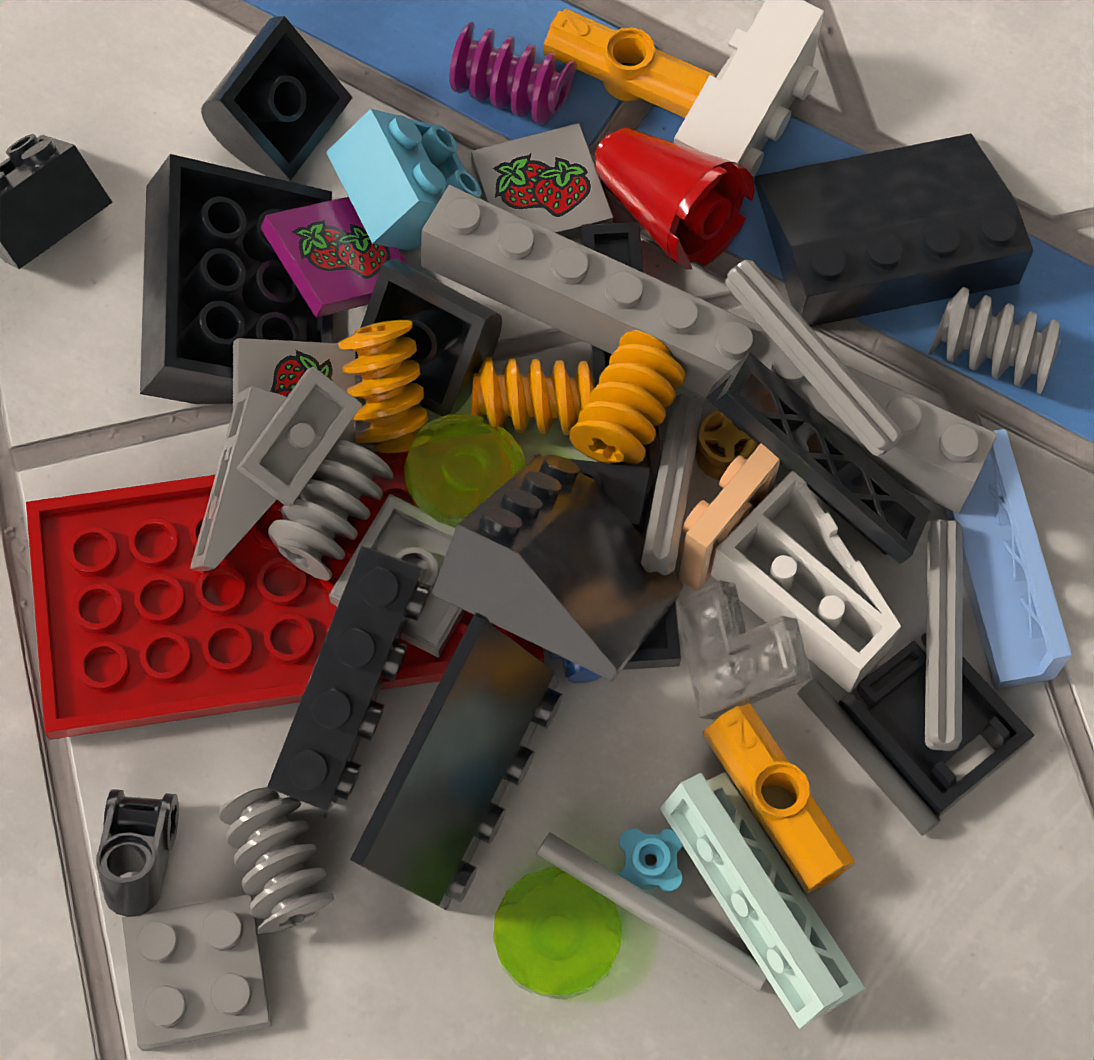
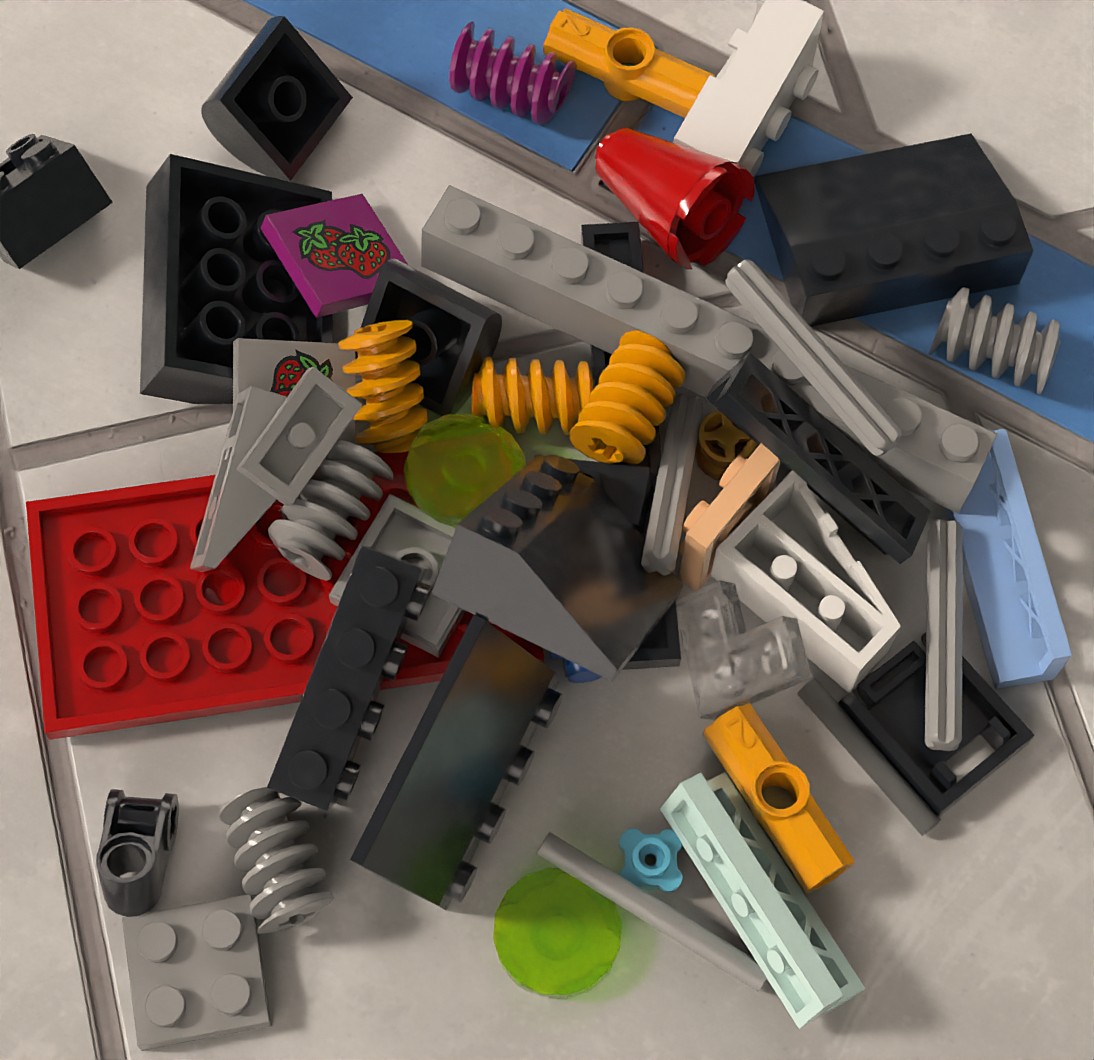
(397, 174): medium azure slope -> none
(544, 180): tile -> none

